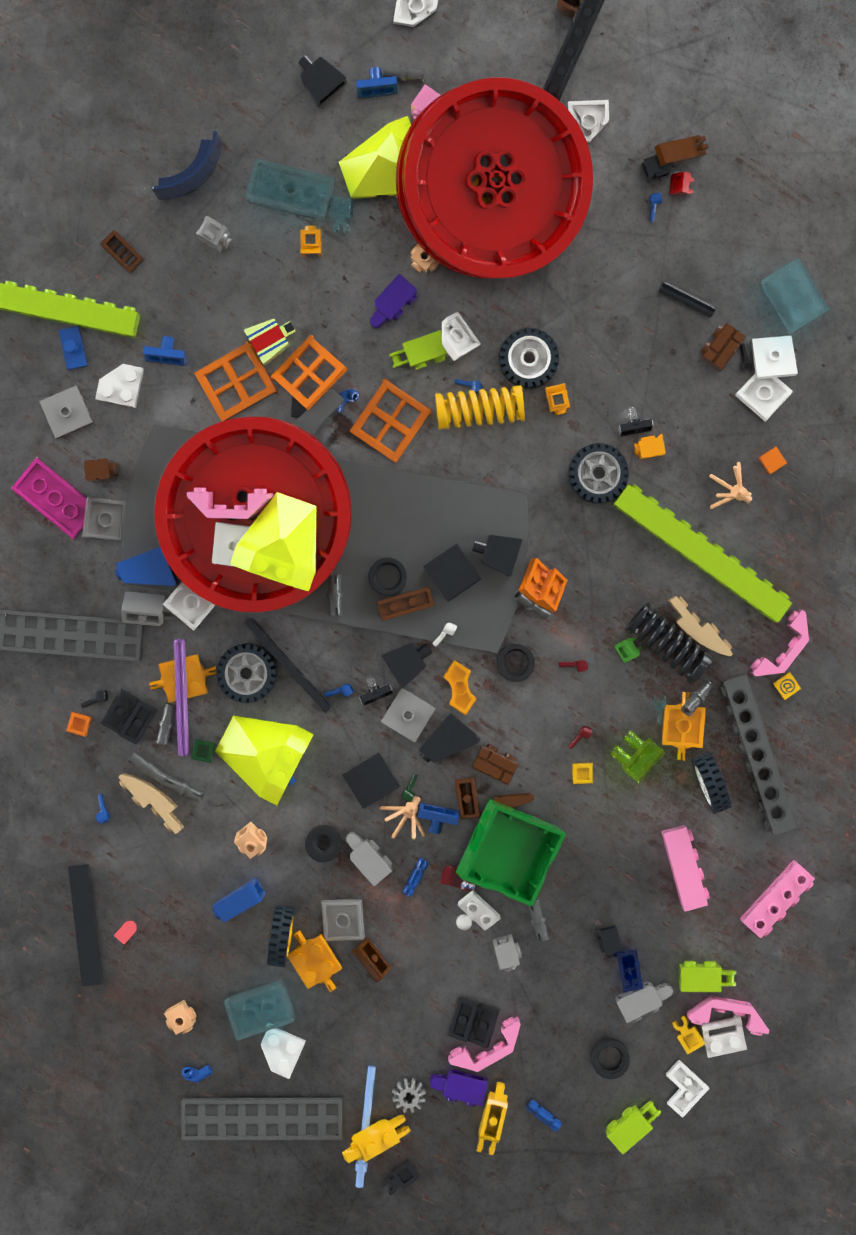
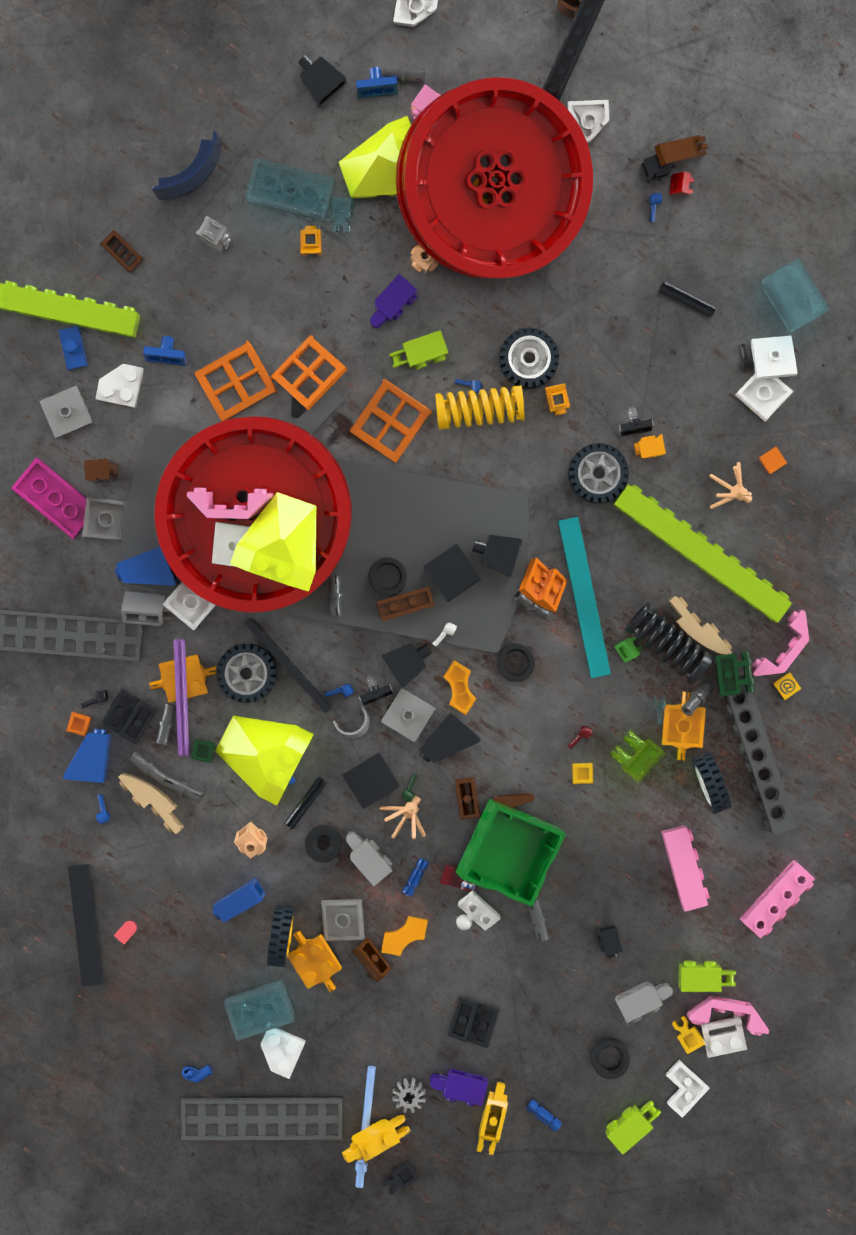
(91, 759): none -> blue slope
(181, 1011): light nougat brick -> none
(269, 339): torso -> none
(305, 803): none -> black axle
(349, 396): blue arm -> none
(359, 733): none -> light grey helmet
(397, 940): none -> light orange tile
(438, 816): blue tile -> none
(457, 336): white plate -> none
(462, 1058): bright pink slope -> none
(495, 764): reddish brown brick -> none
(507, 952): light grey brick -> none
(580, 664): dark red hand -> none
(584, 597): none -> teal tile
(629, 970): clear blue slope -> none
(723, 346): reddish brown brick -> none
(728, 674): none -> dark green plate

